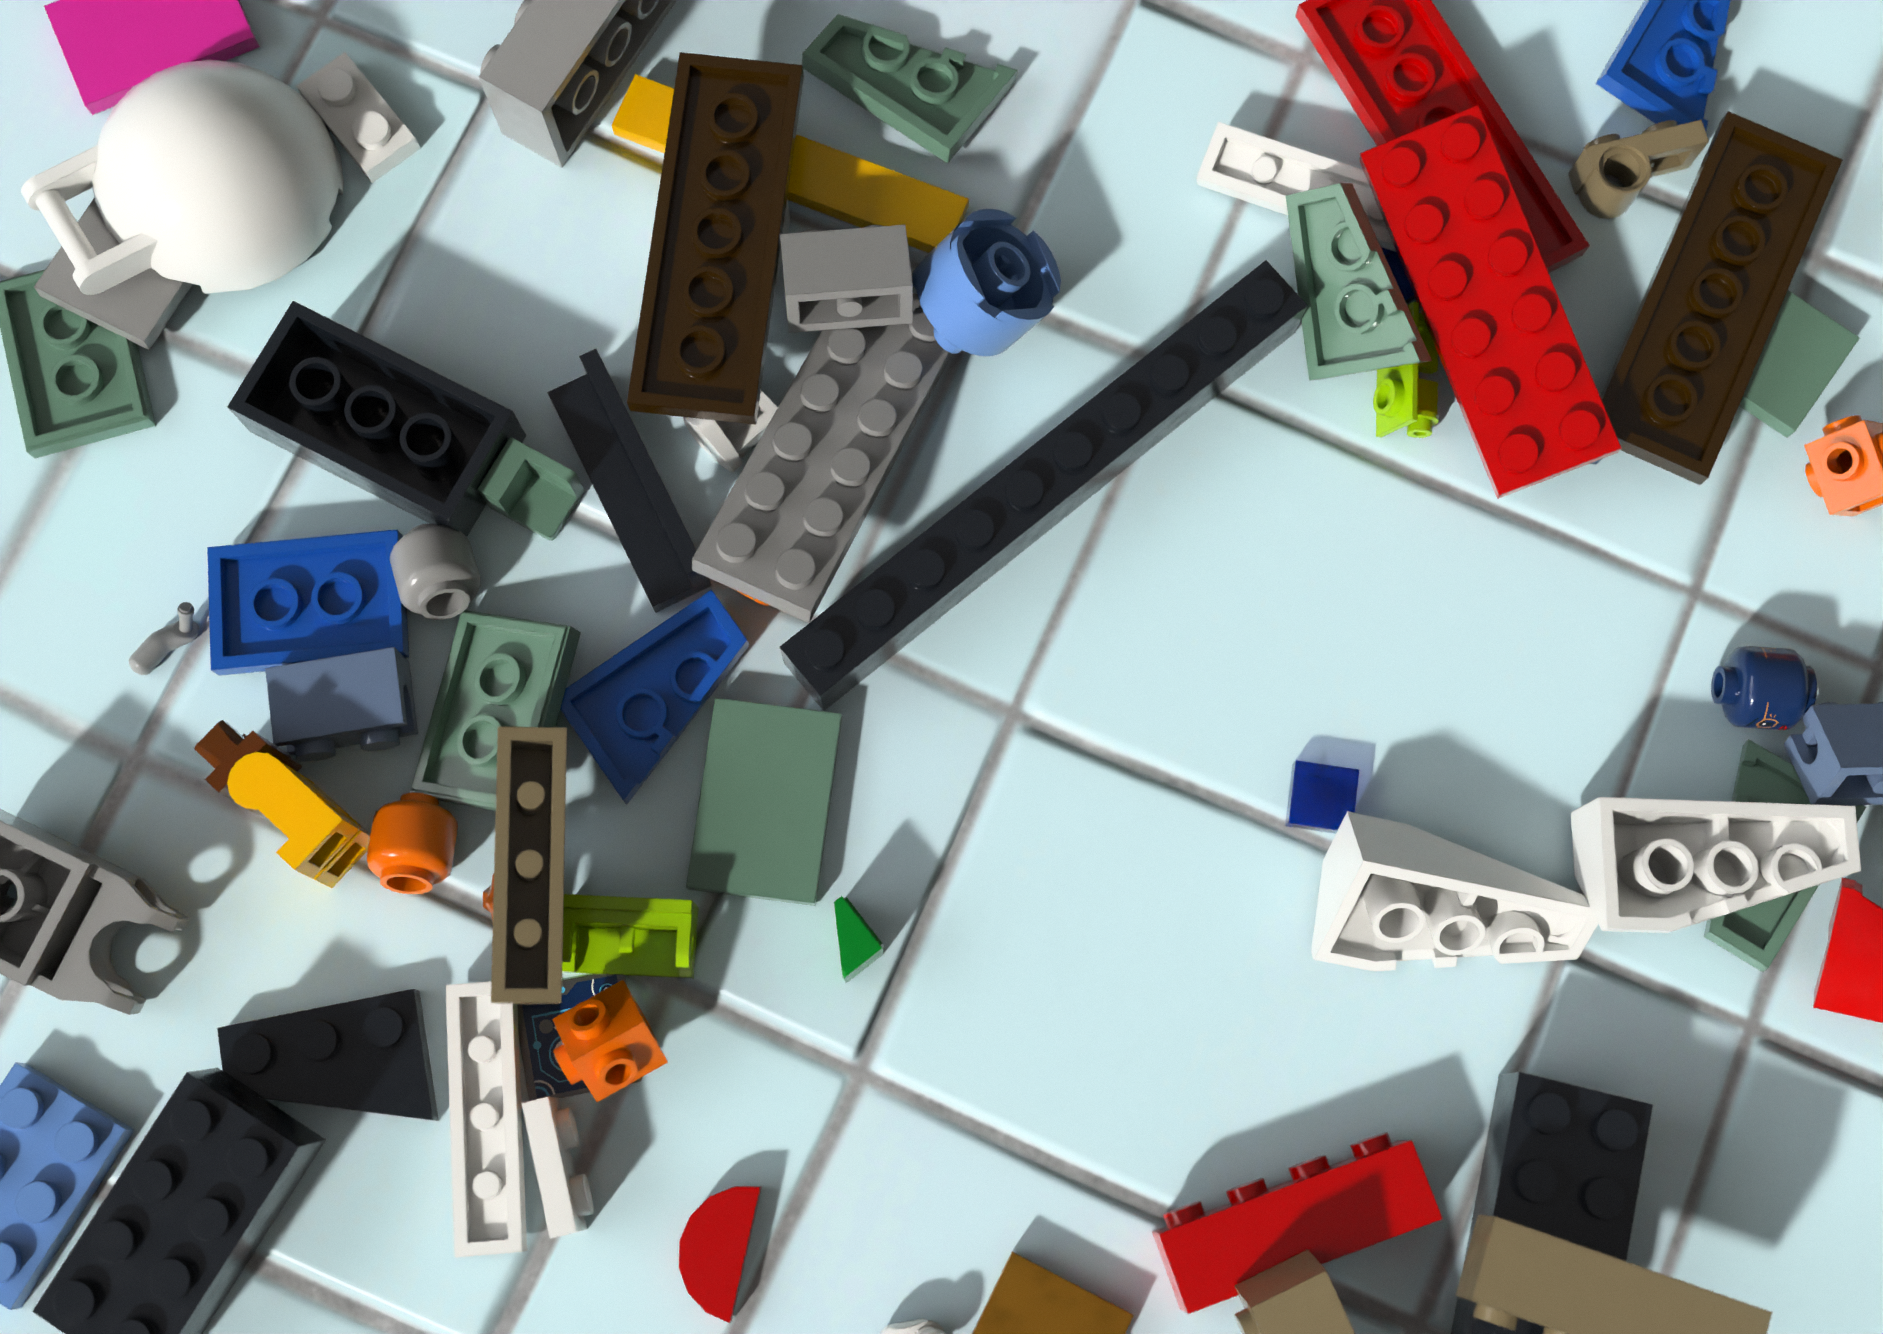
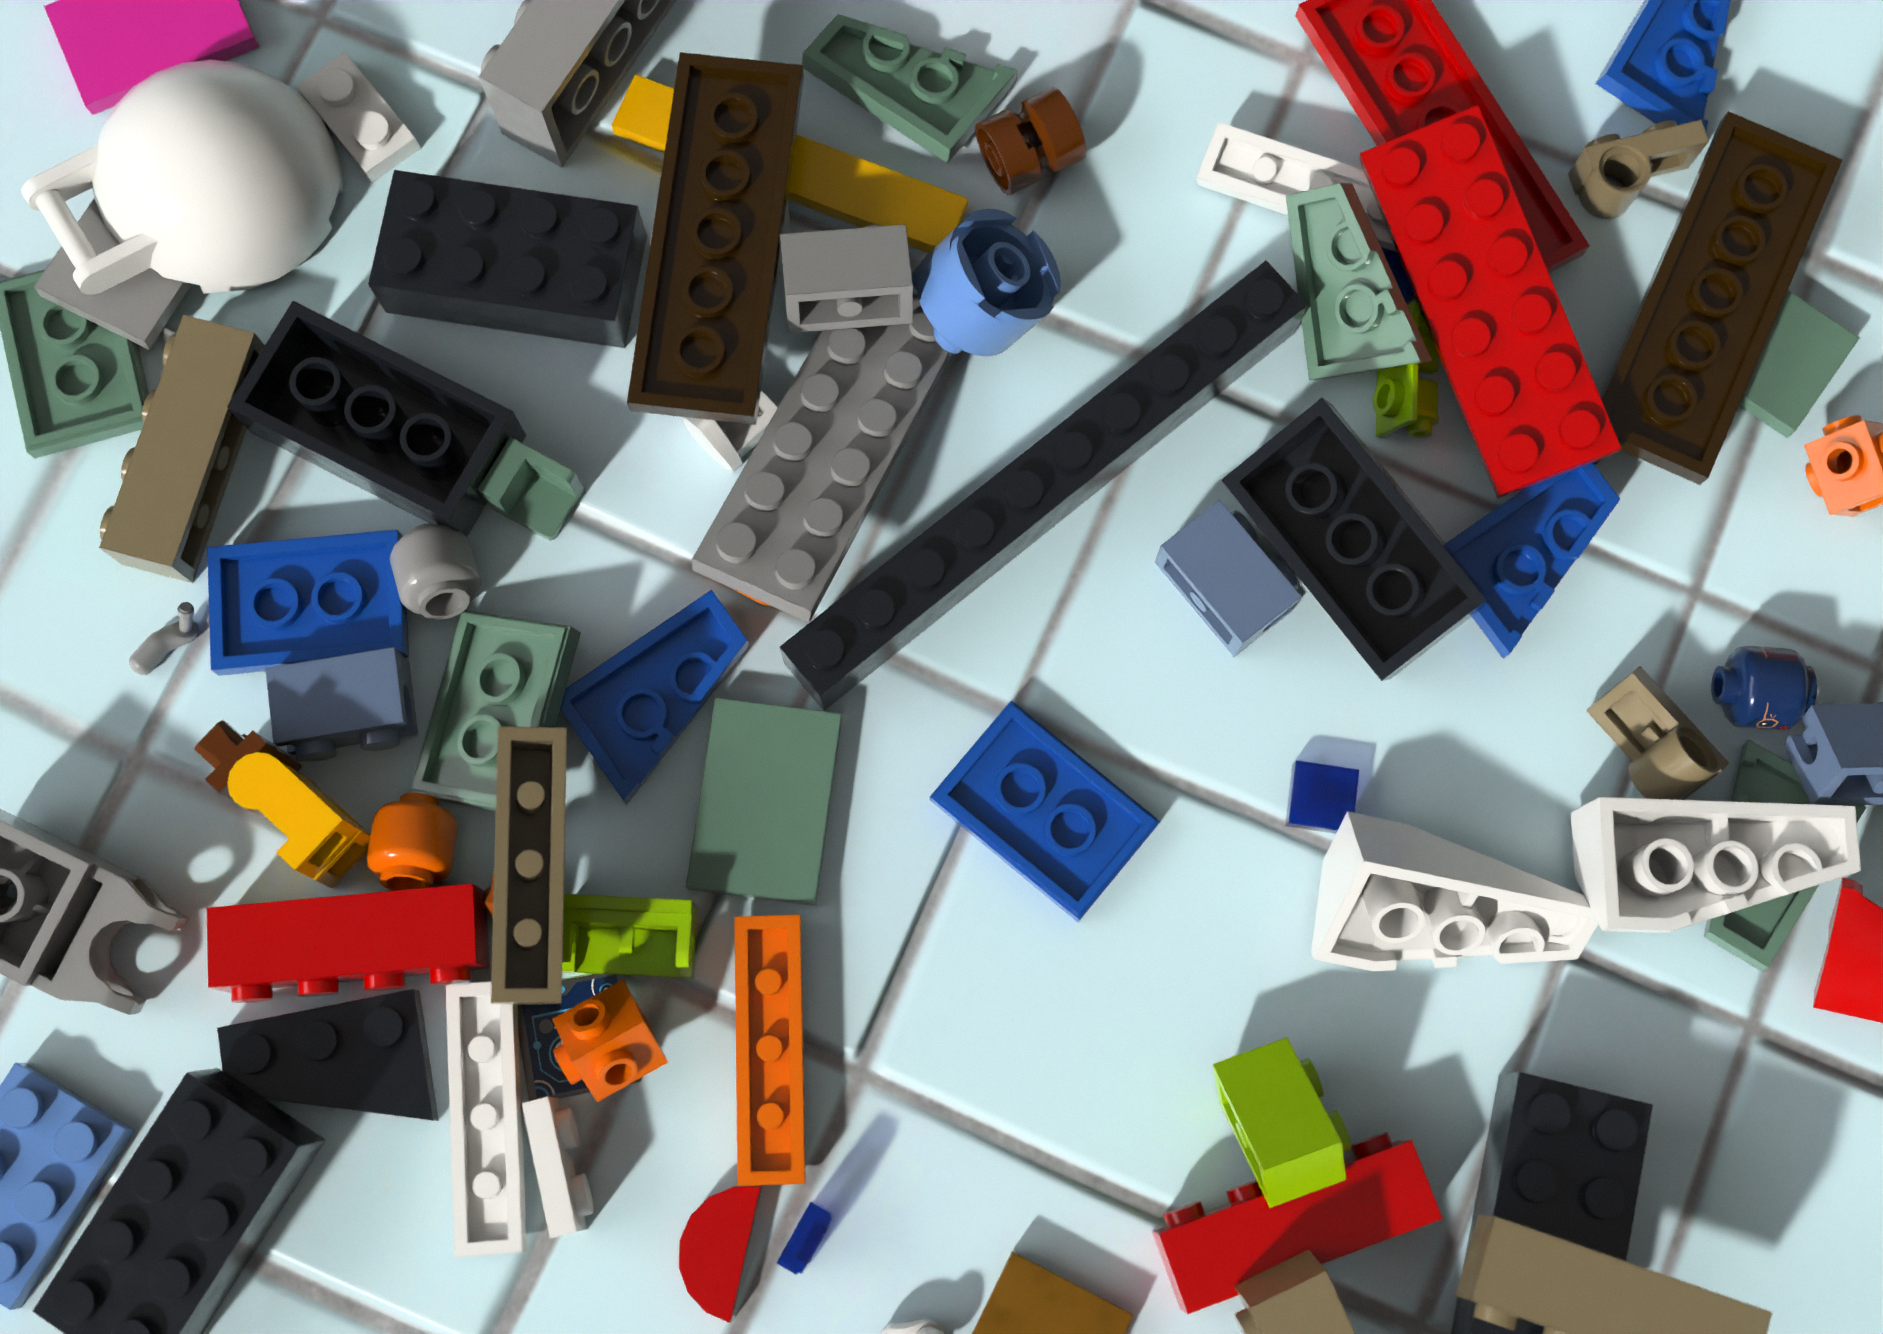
(183, 452): none -> dark tan brick
(347, 940): none -> red brick
(508, 258): none -> black brick
(628, 485): black fence -> none
(769, 1050): none -> orange plate
(806, 1238): none -> clear blue tile
(856, 940): green slope -> none
(1044, 810): none -> blue tile
(1049, 131): none -> reddish brown wheel
(1228, 577): none -> sand blue brick
(1281, 1121): none -> lime brick
(1355, 540): none -> black brick
(1529, 546): none -> blue wing
(1664, 745): none -> dark tan plate

